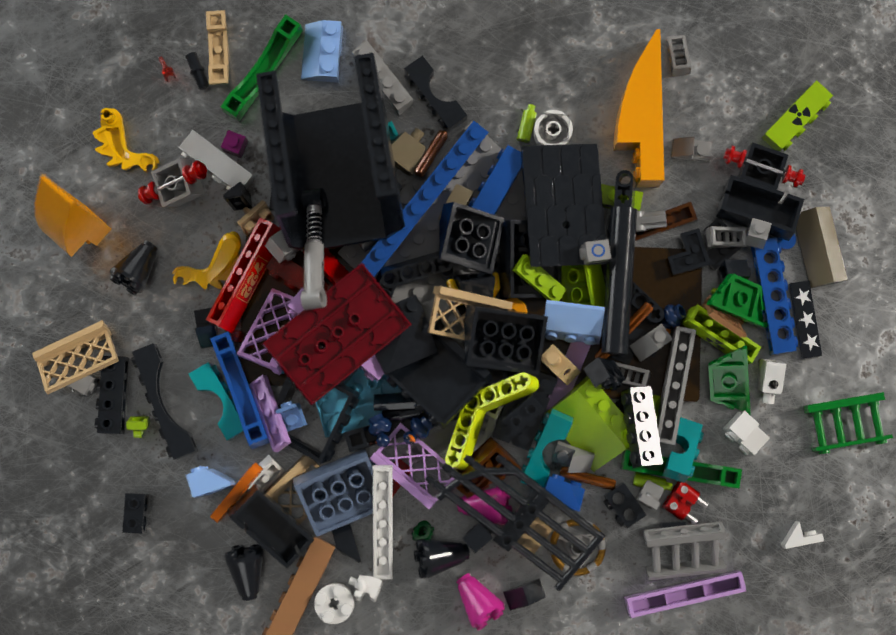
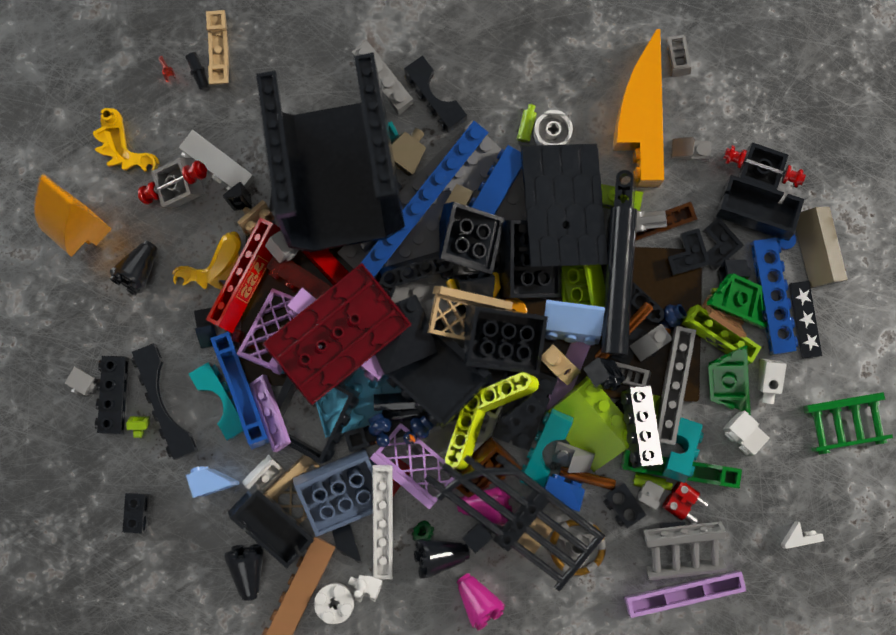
(72, 346): tan fence -> none
(234, 144): magenta brick -> none
(237, 491): orange beam -> none
(279, 45): green arch -> none
(292, 415): medium blue bracket -> none
(314, 294): piece -> none
(322, 51): light blue slope -> none
(430, 153): dark orange axle -> none
(524, 594): black slope -> none
(539, 279): lime plate -> none
(595, 252): light grey brick -> none
(713, 237): light grey slope -> none
(758, 233): light grey brick -> none
(797, 116): lime brick -> none

